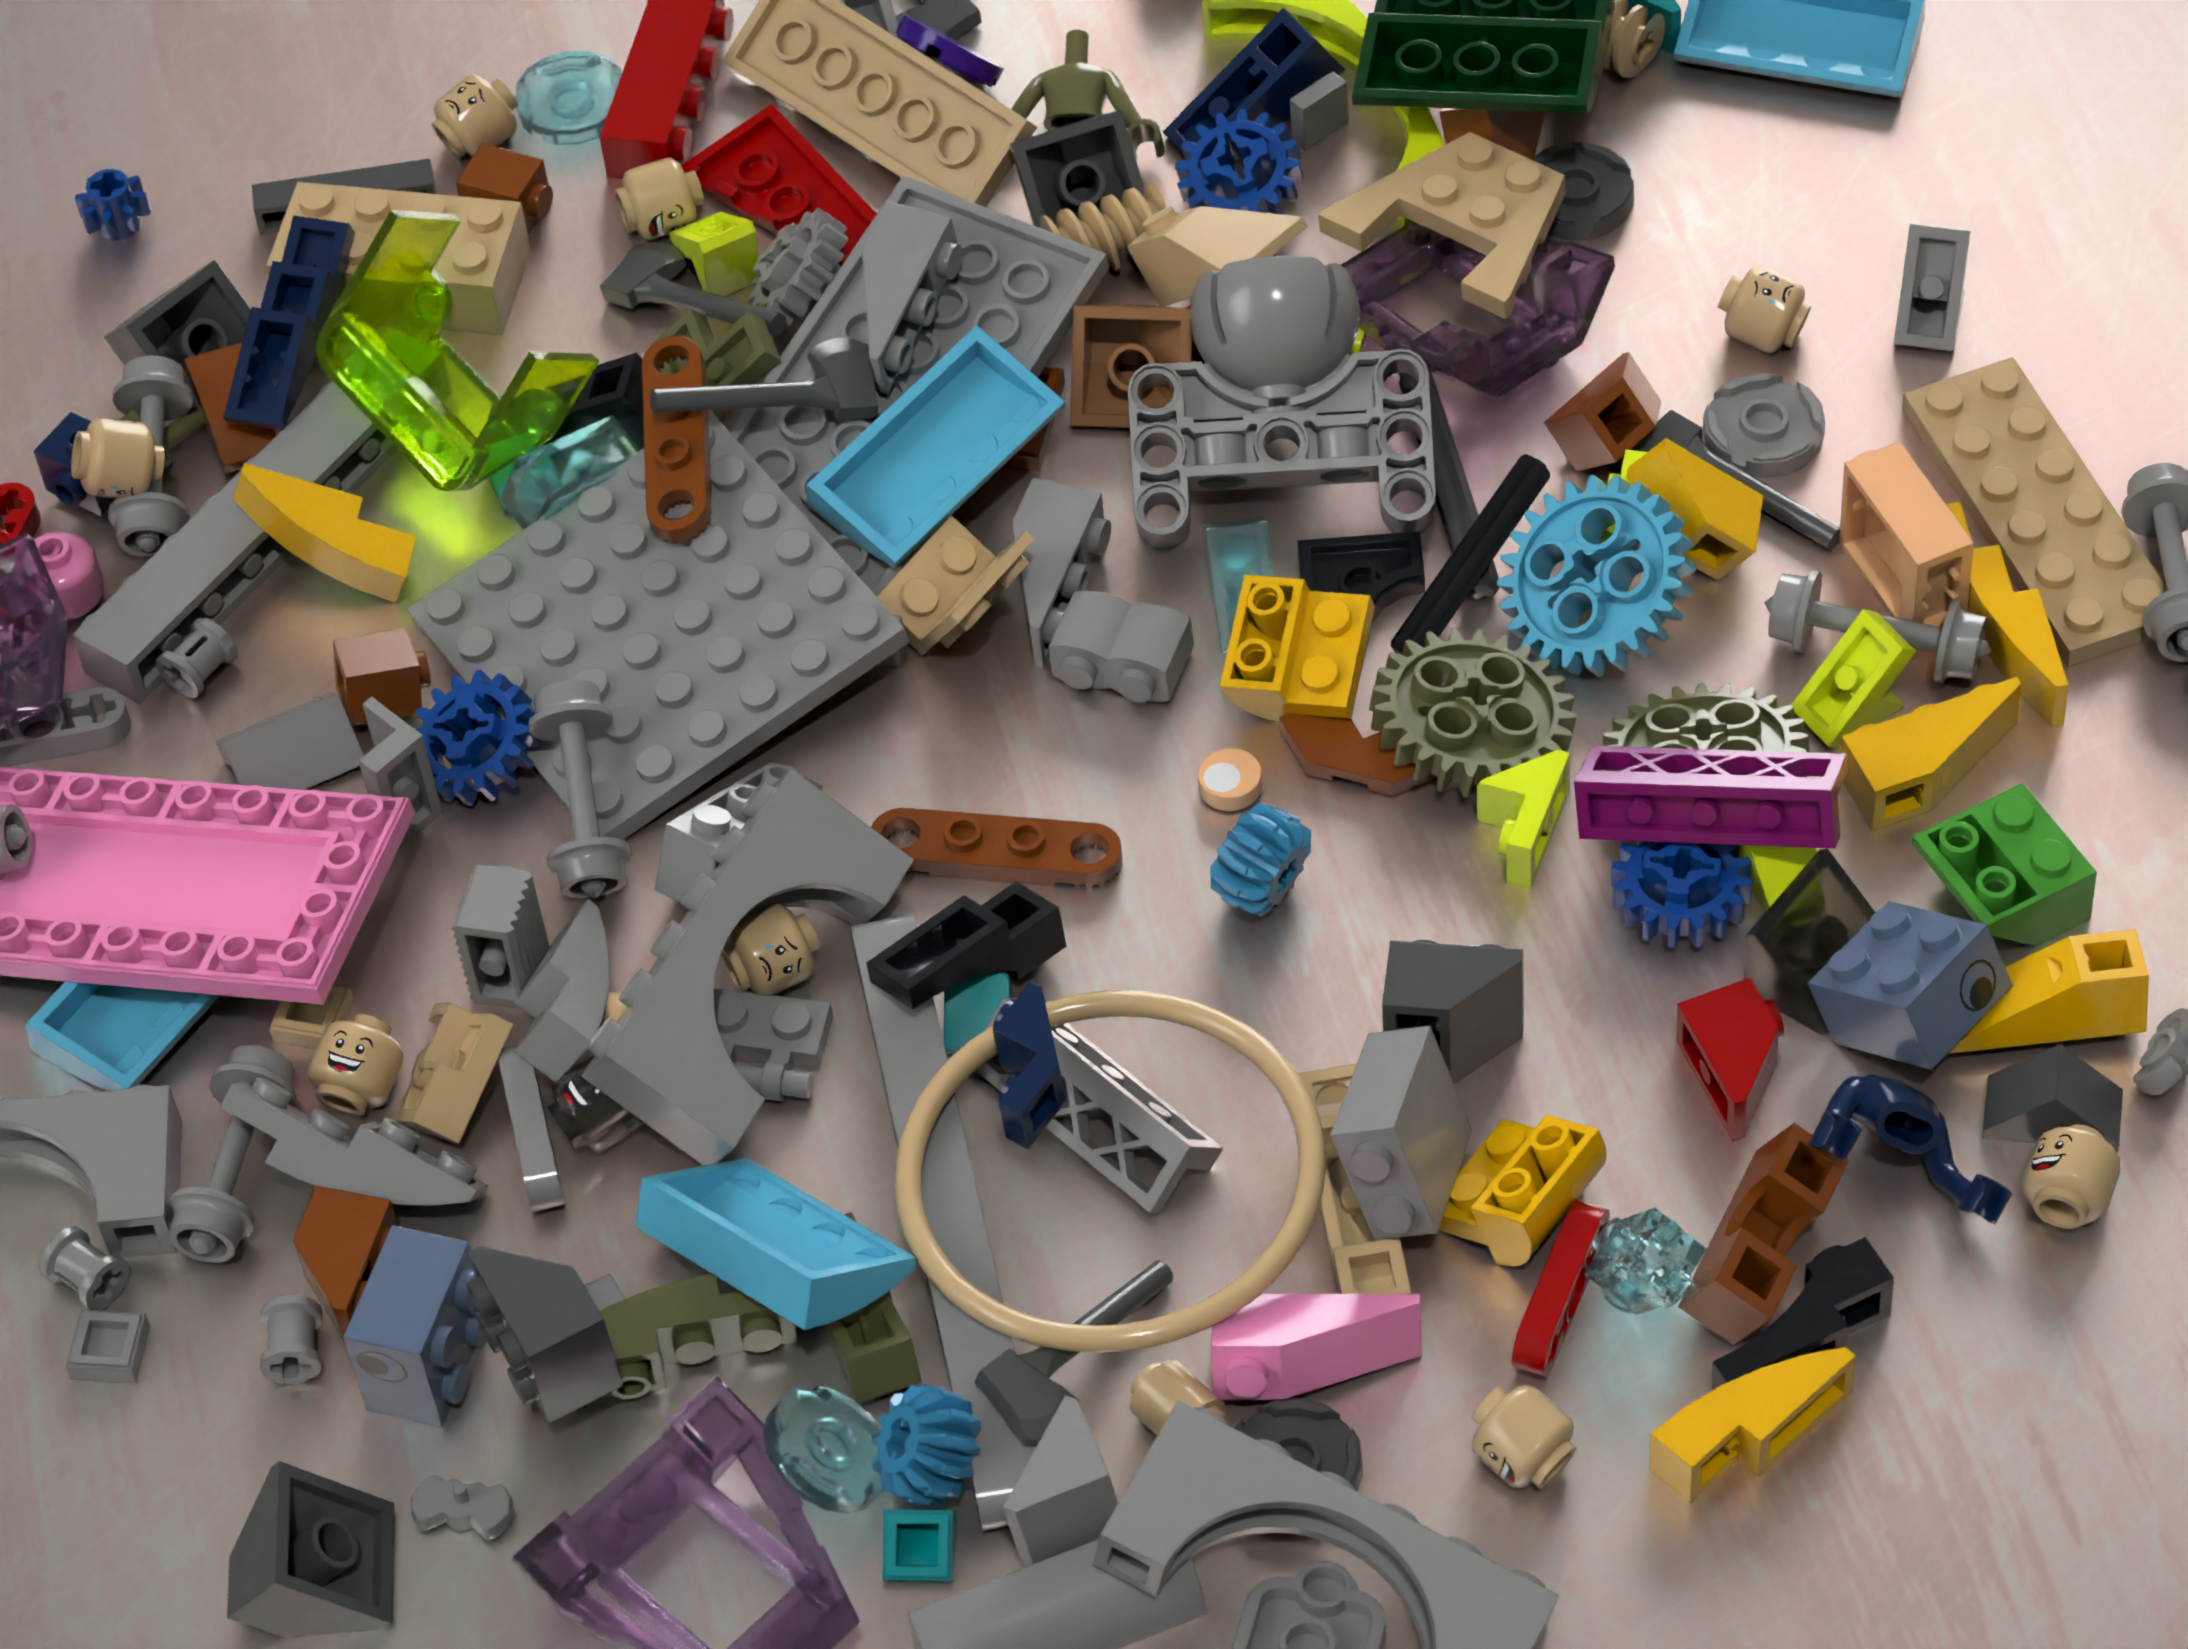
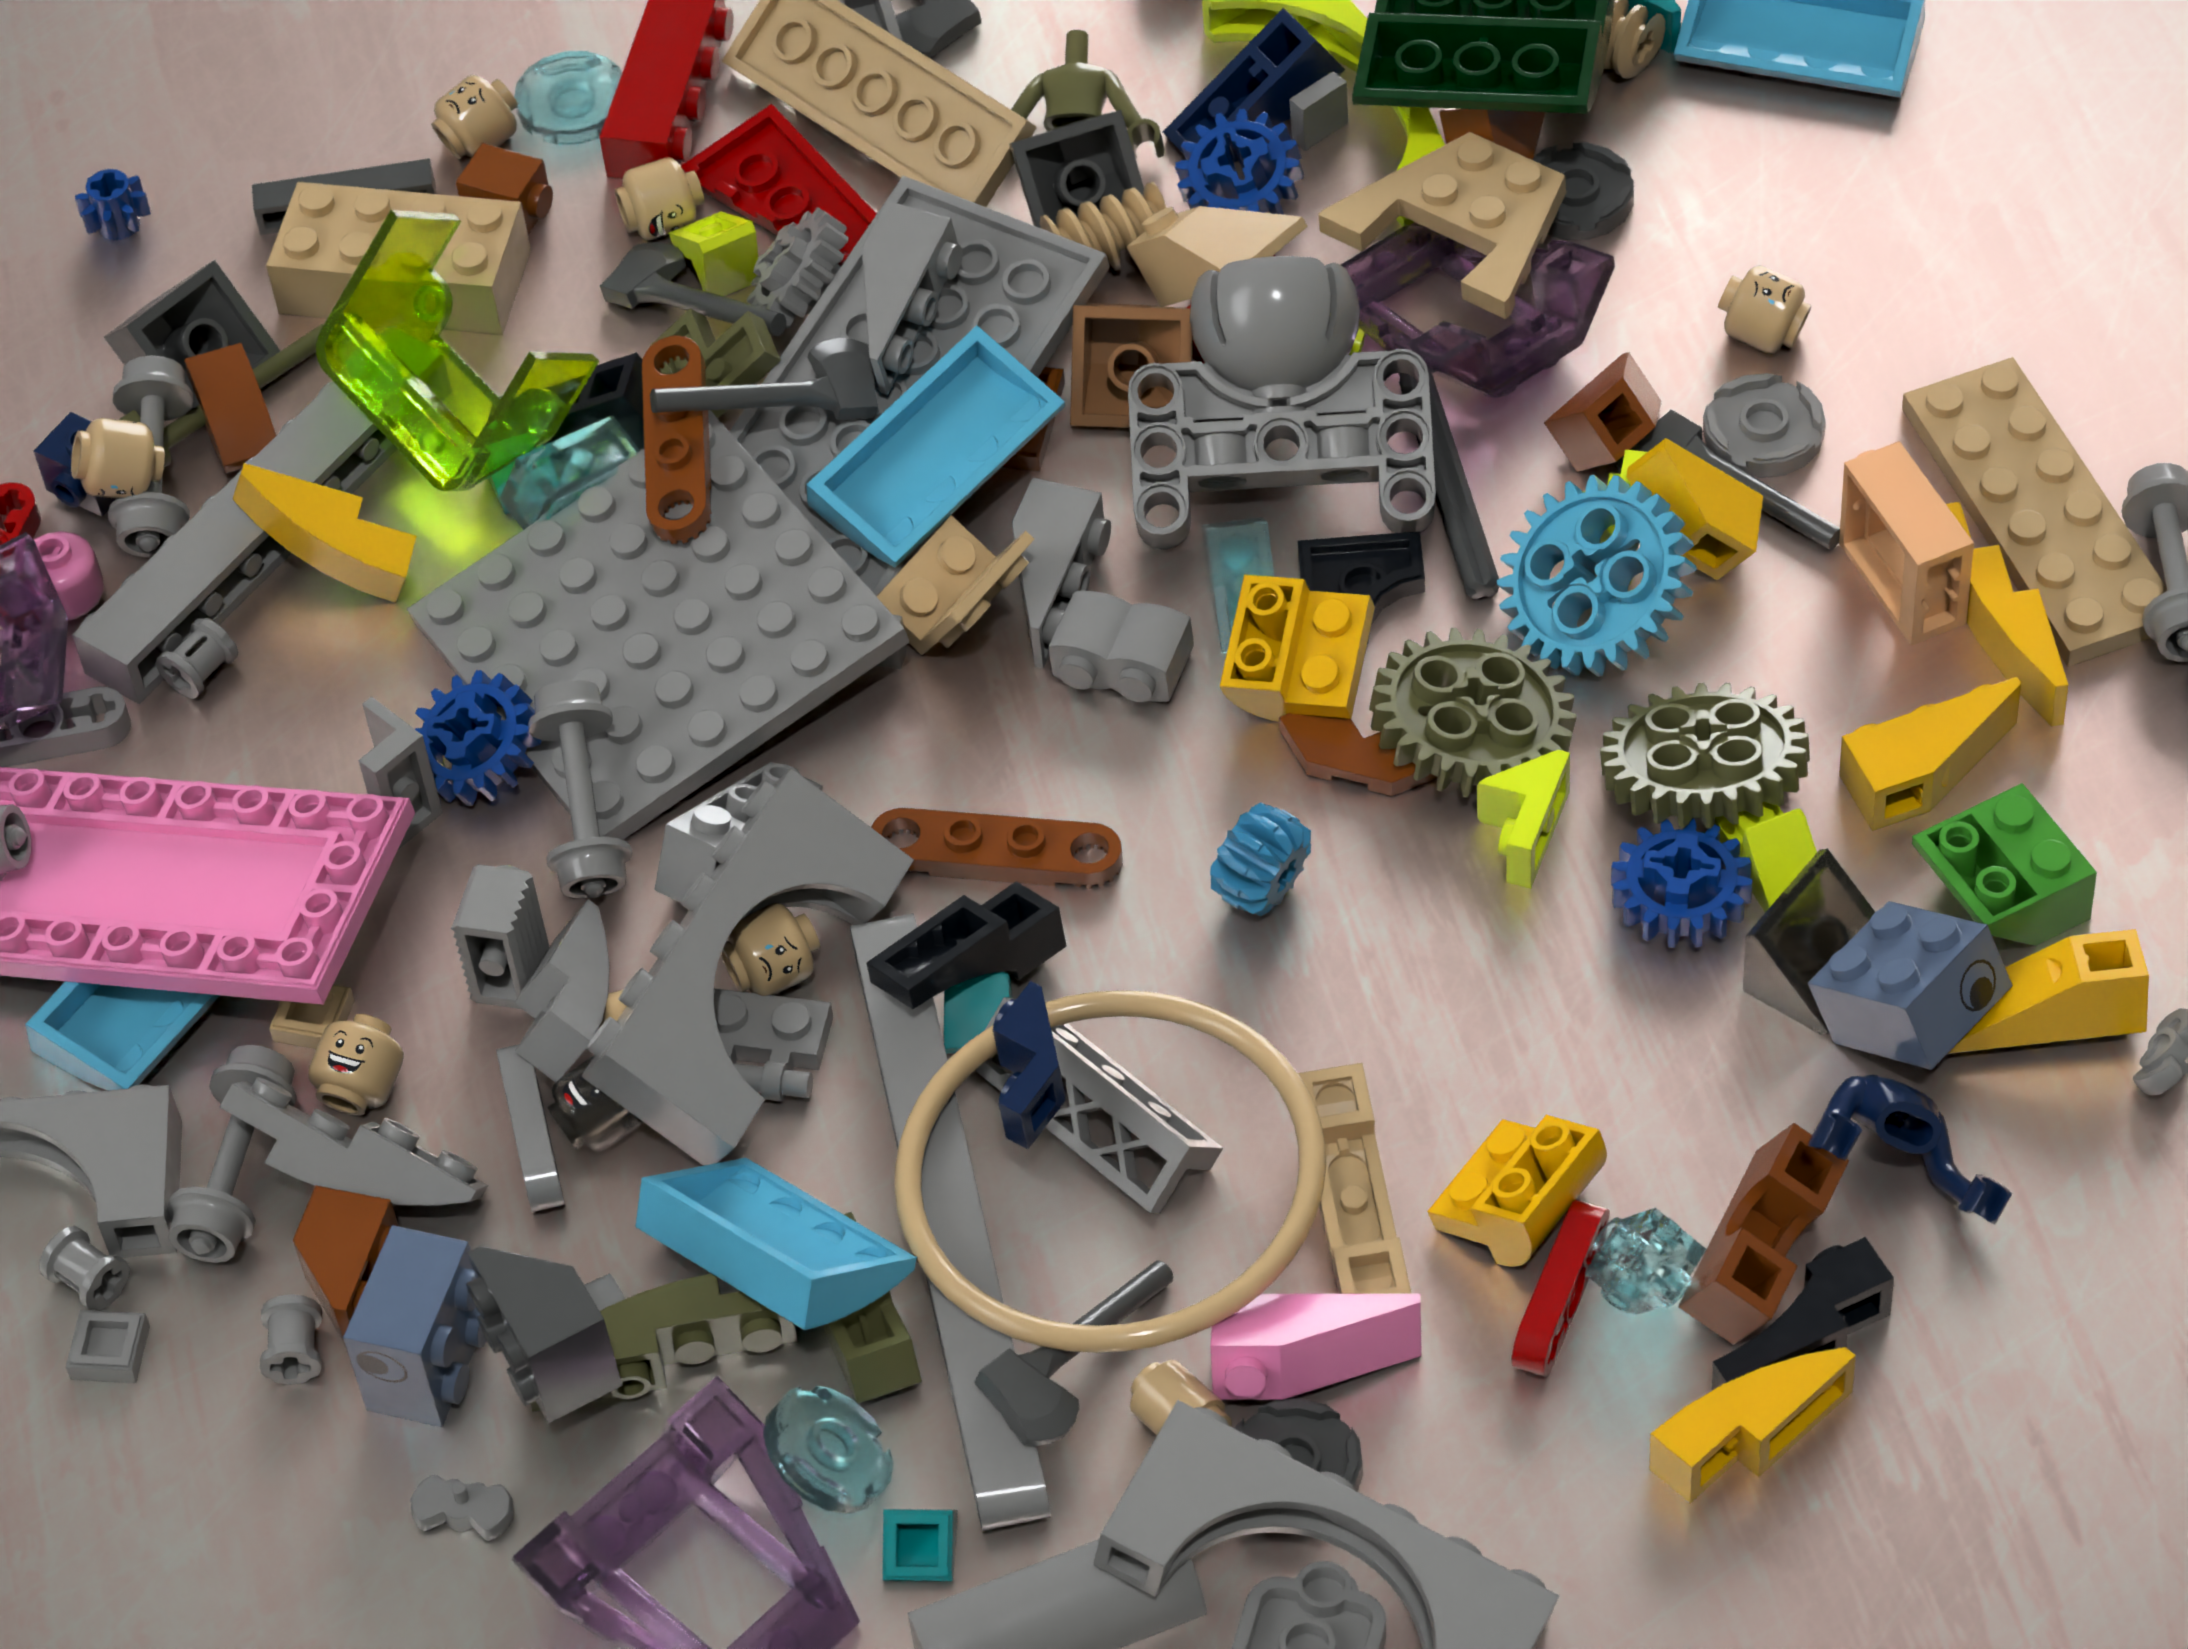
(285, 330): dark blue slope -> none
(294, 746): light grey panel -> none
(312, 1558): dark grey slope -> none
(380, 668): dark orange brick -> none
(452, 1071): tan slope -> none
(926, 1445): dark azure gear -> none
(949, 51): dark purple tile -> none
(1062, 1492): light grey slope -> none
(1230, 779): light nougat tile -> none
(1401, 1133): light grey brick -> none
(1460, 991): dark grey slope -> none
(1474, 552): black axle -> none
(1523, 1436): tan head -> none
(1710, 797): magenta fence -> none
(1731, 1049): red slope -> none
(1797, 610): light grey piece -> none
(1855, 680): neon yellow slope -> none
(1932, 287): light grey slope -> none
(2048, 1094): dark grey slope -> none
(2071, 1176): tan head -> none

